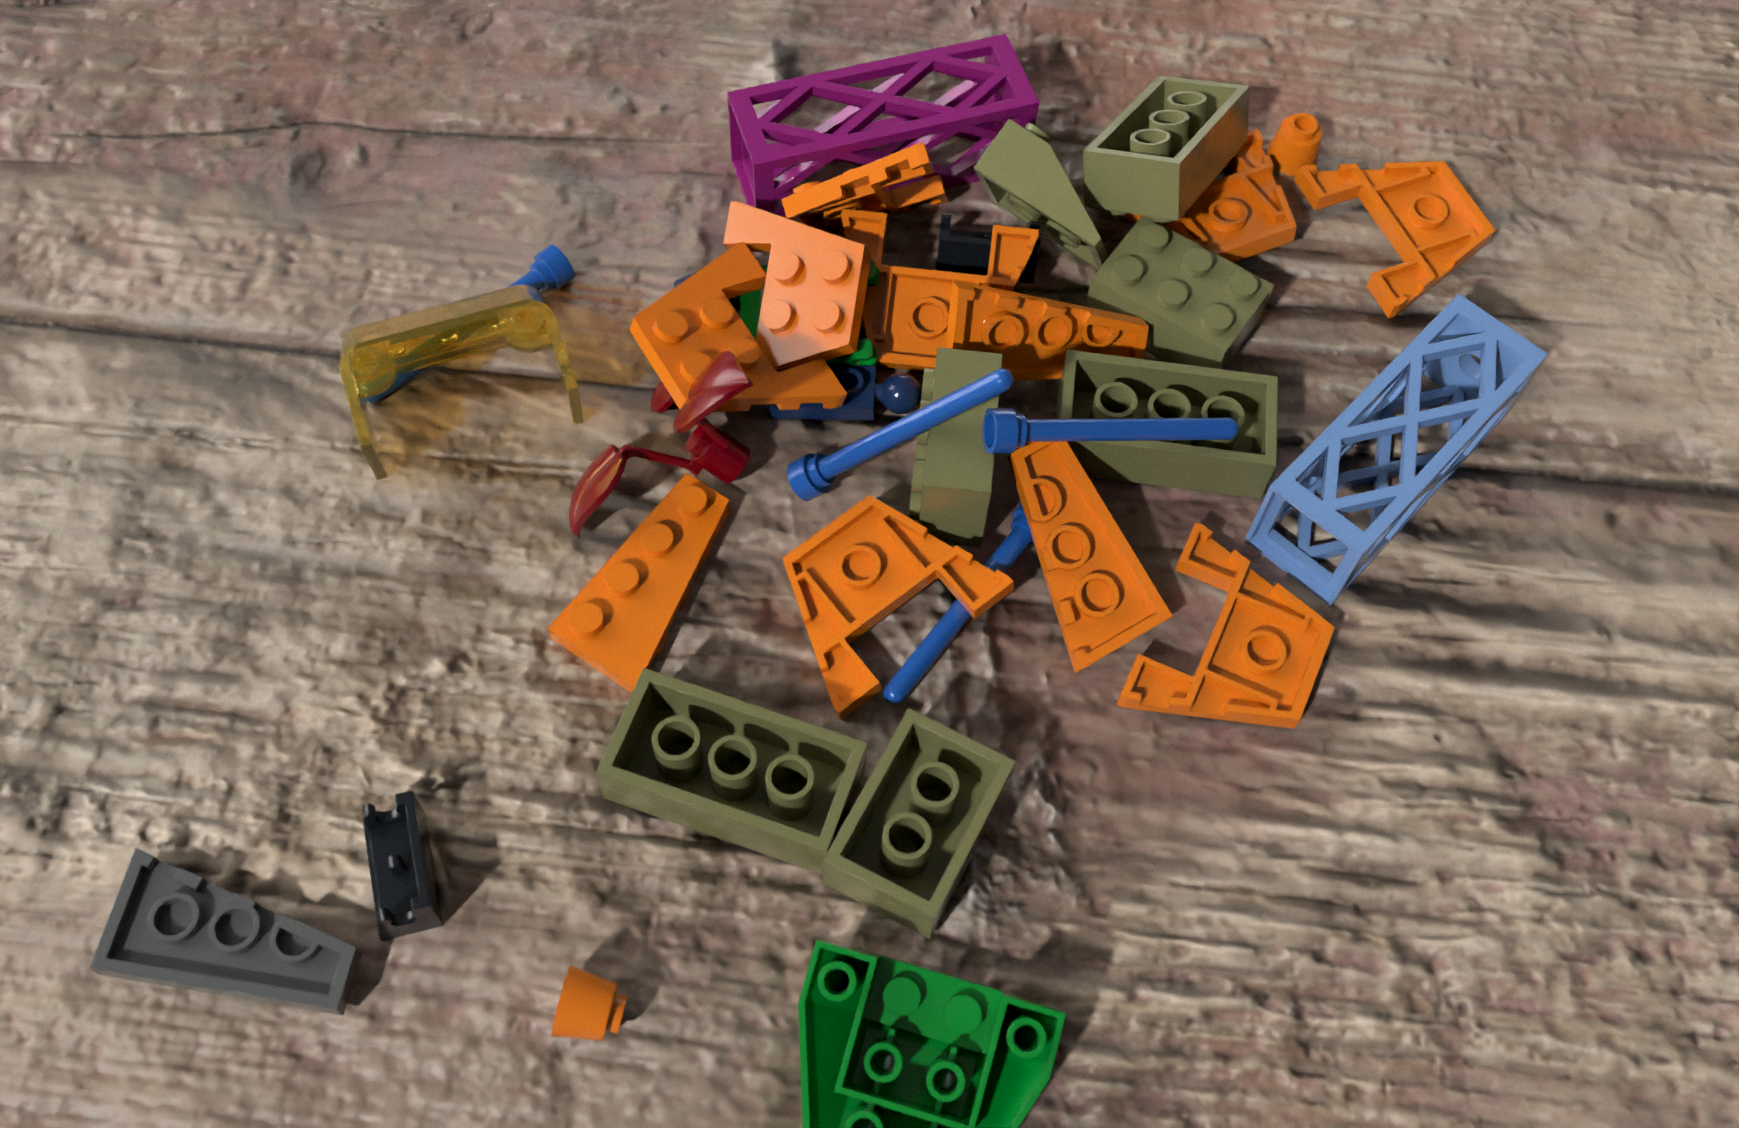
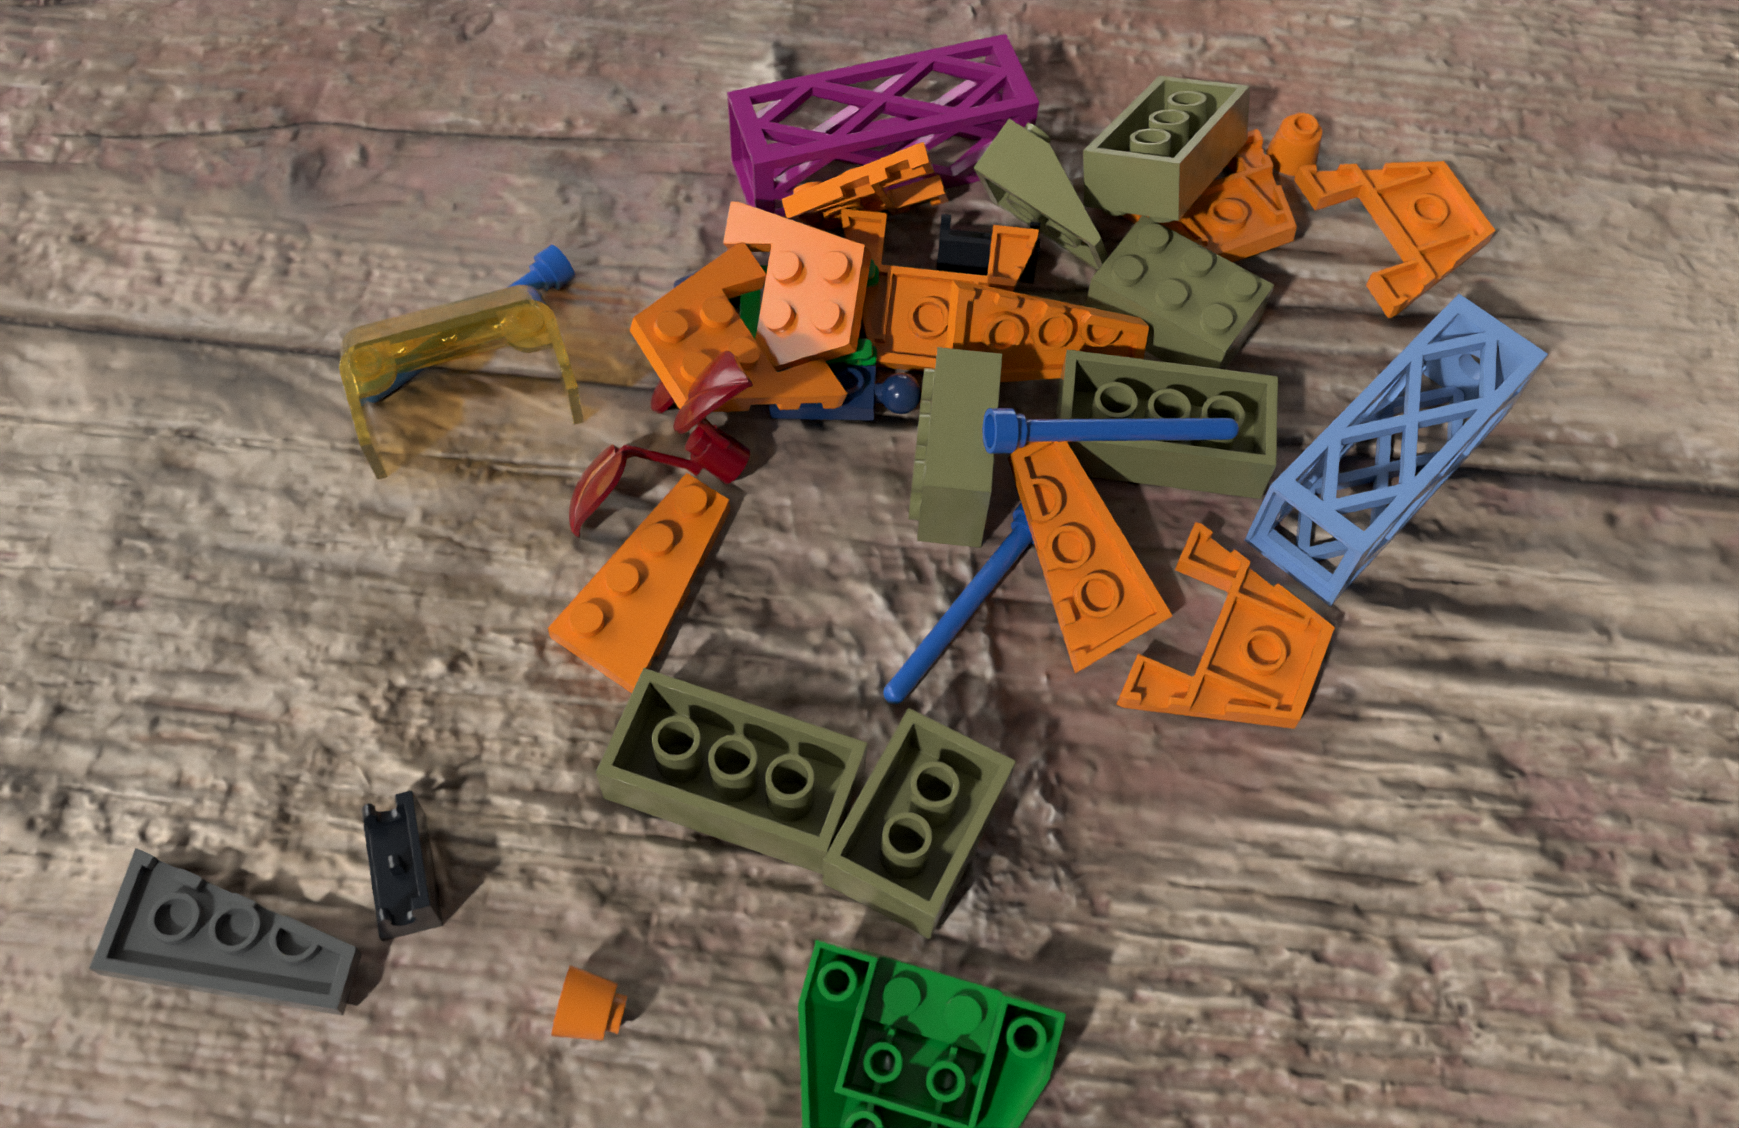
(814, 473): blue piece -> none
(863, 572): orange wing -> none

